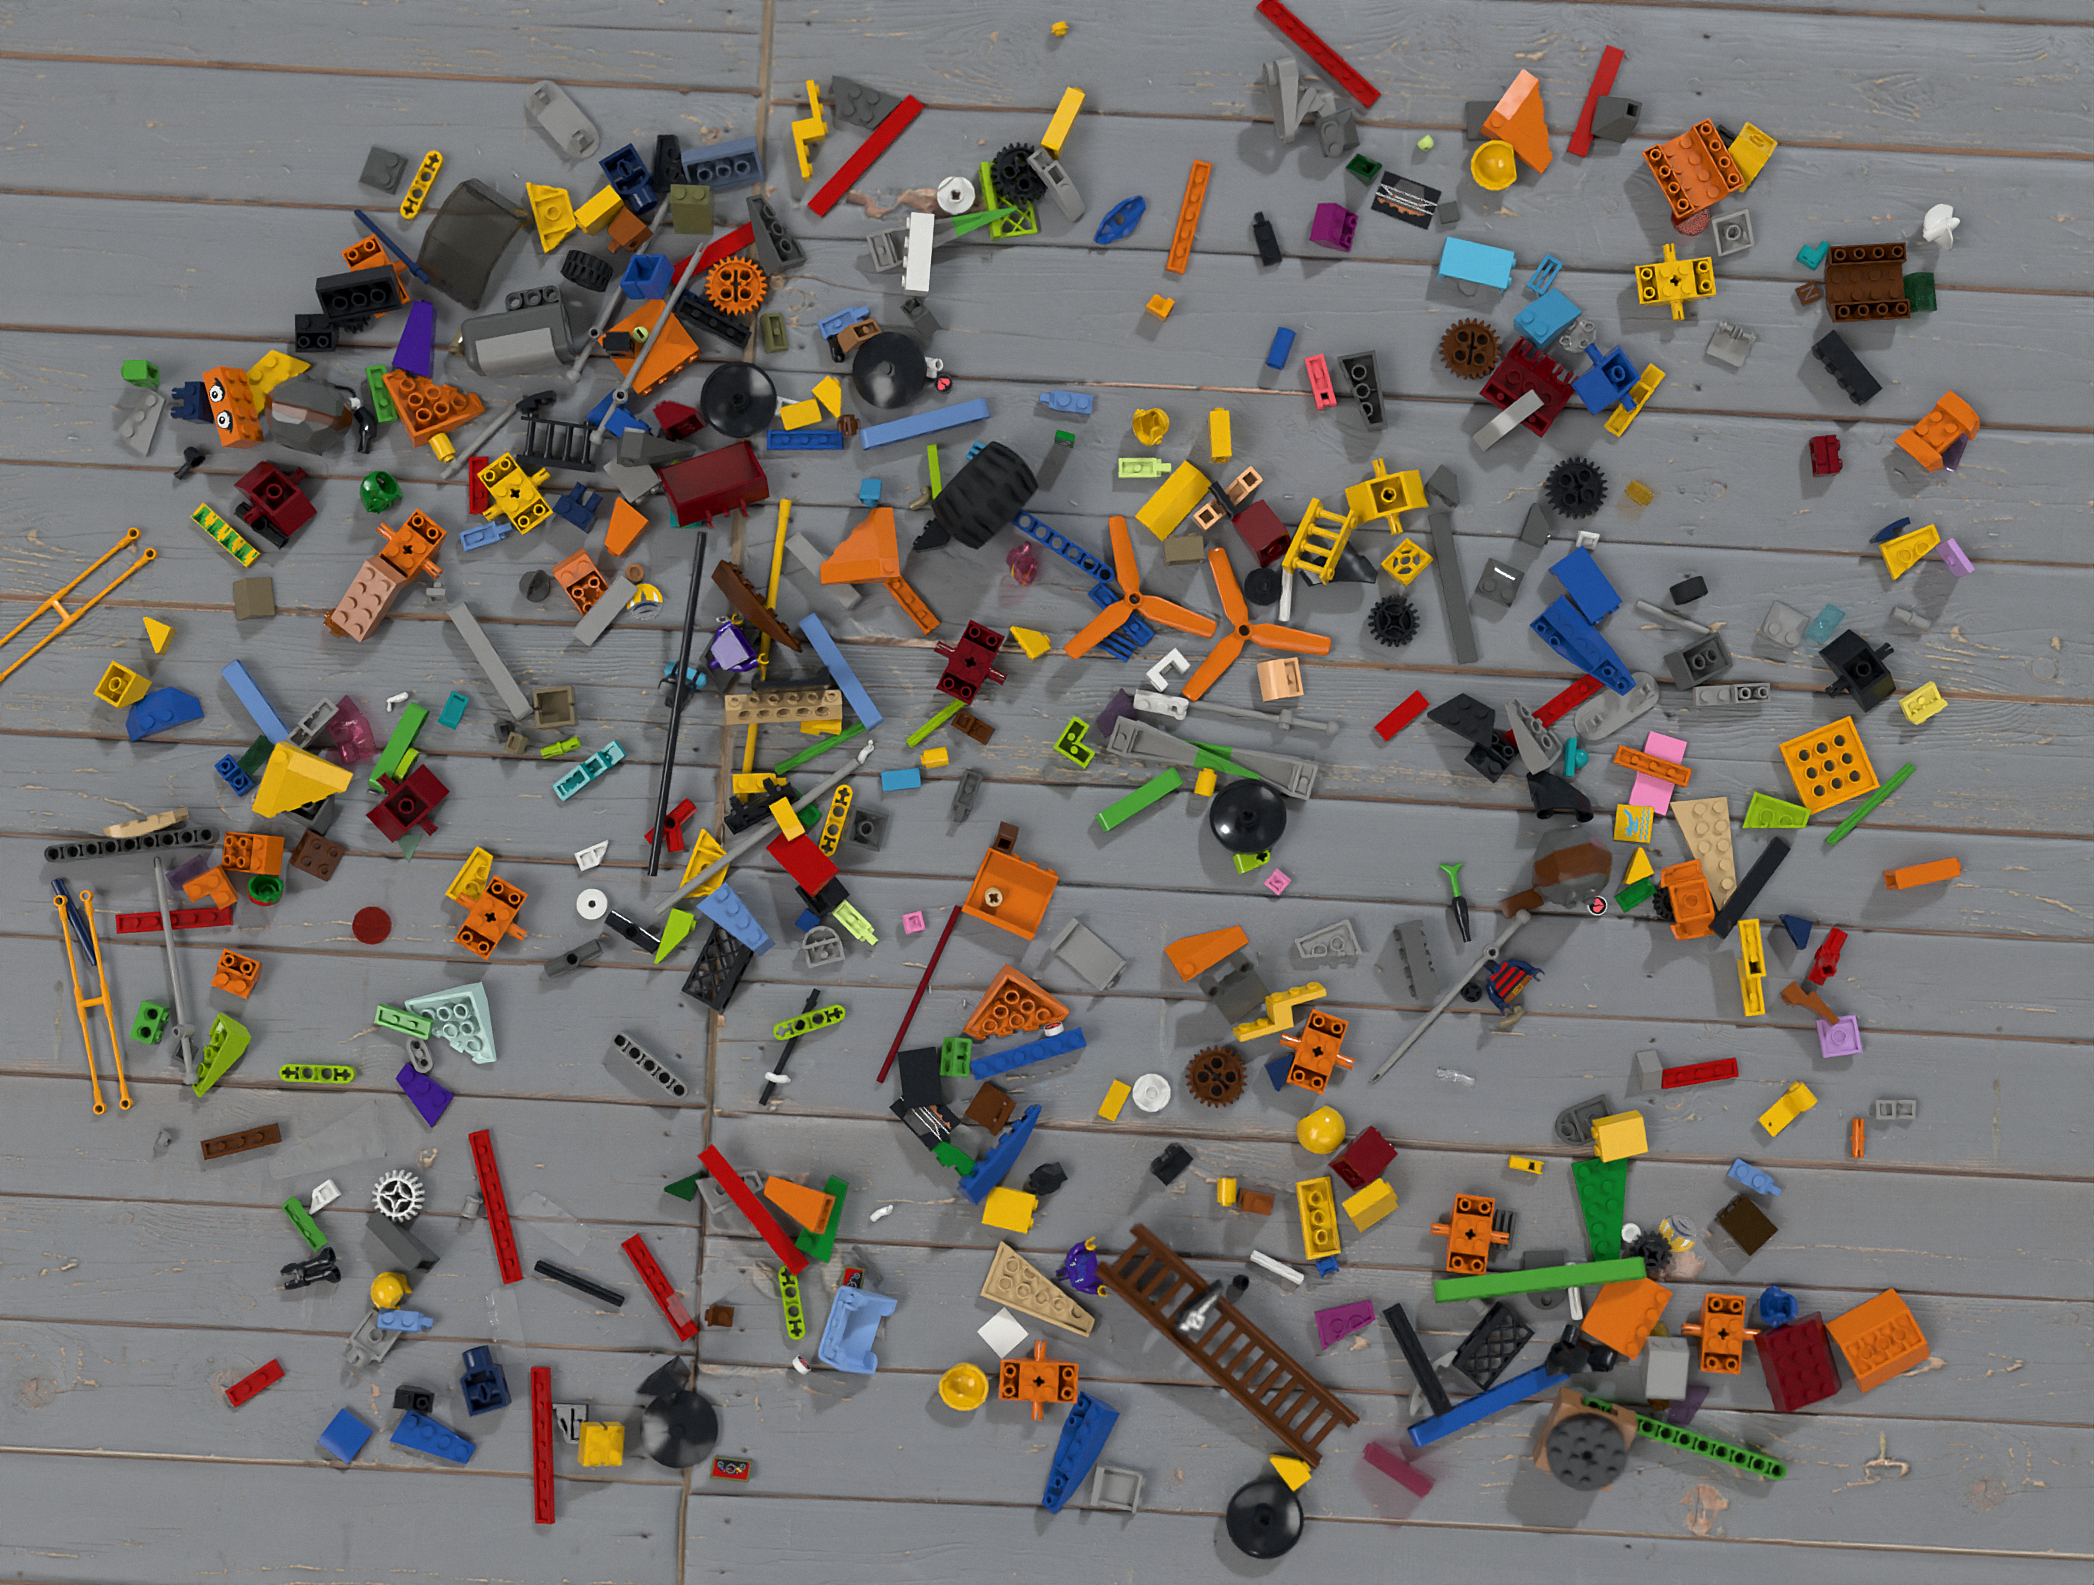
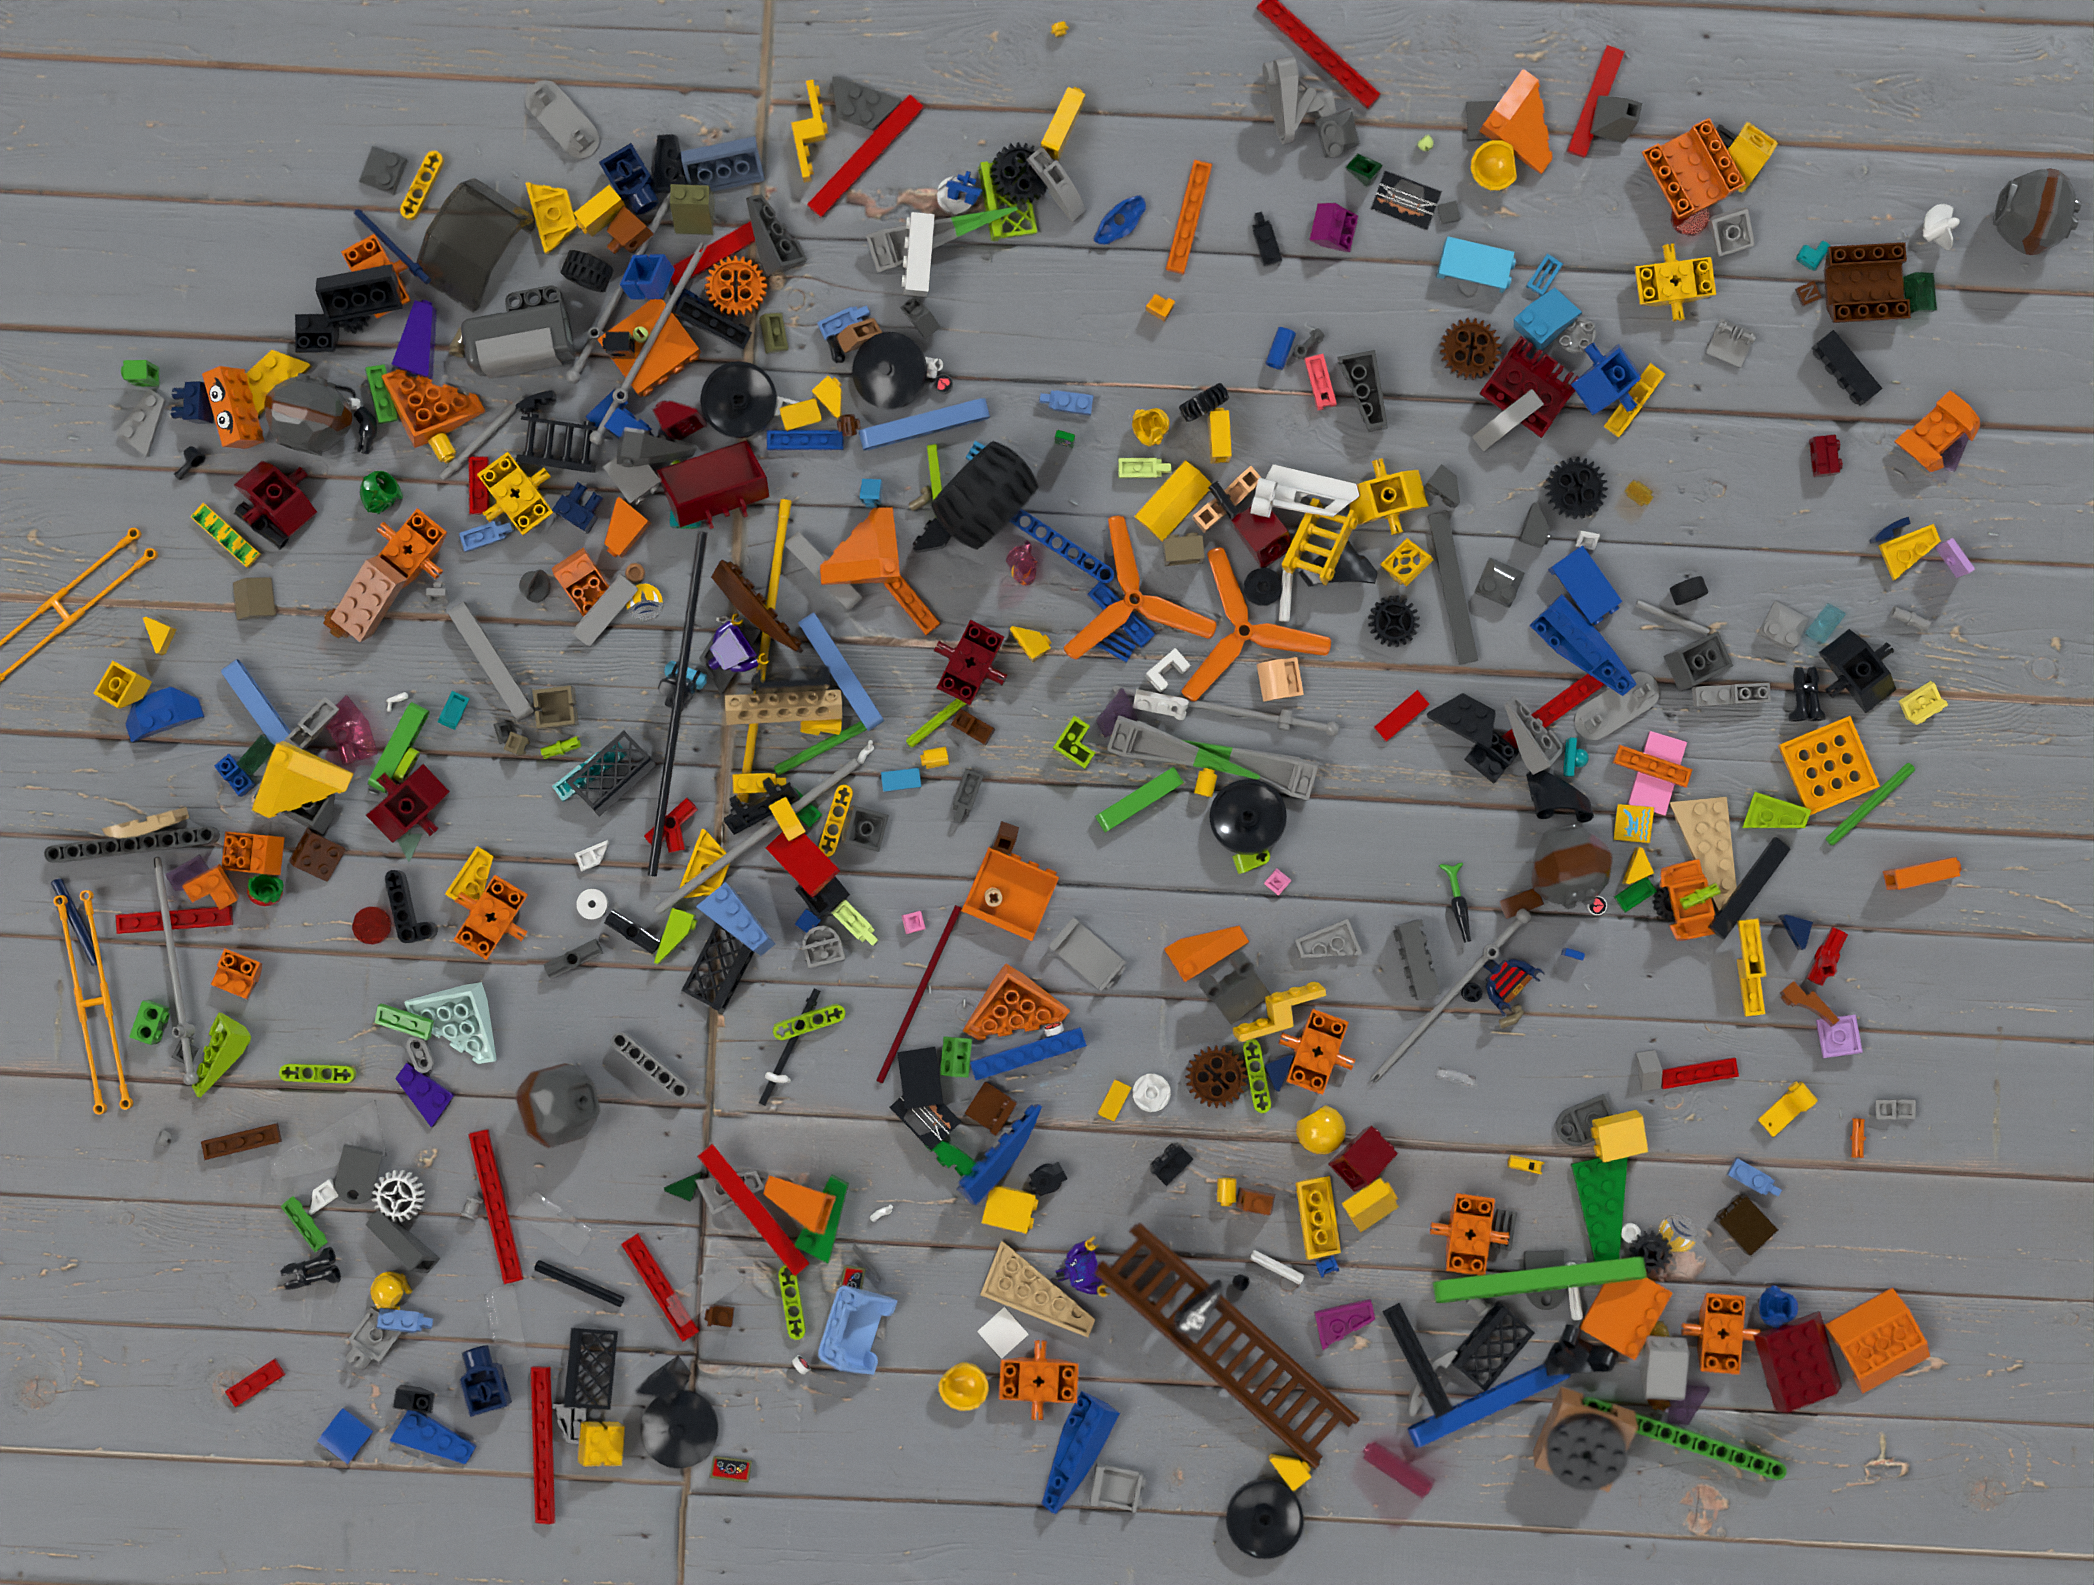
(358, 1172): none -> dark grey tile
(406, 905): none -> black beam
(557, 1105): none -> dark grey rock
(573, 1369): none -> black fence
(620, 787): none -> black fence
(955, 187): none -> blue hips
(1204, 402): none -> black gear
(1259, 1075): none -> lime beam
(1287, 487): none -> white panel
(1300, 350): none -> dark grey bar
(1573, 954): none -> blue tile
(1699, 896): none -> lime pin
(1800, 687): none -> black piece
(2037, 211): none -> dark grey rock

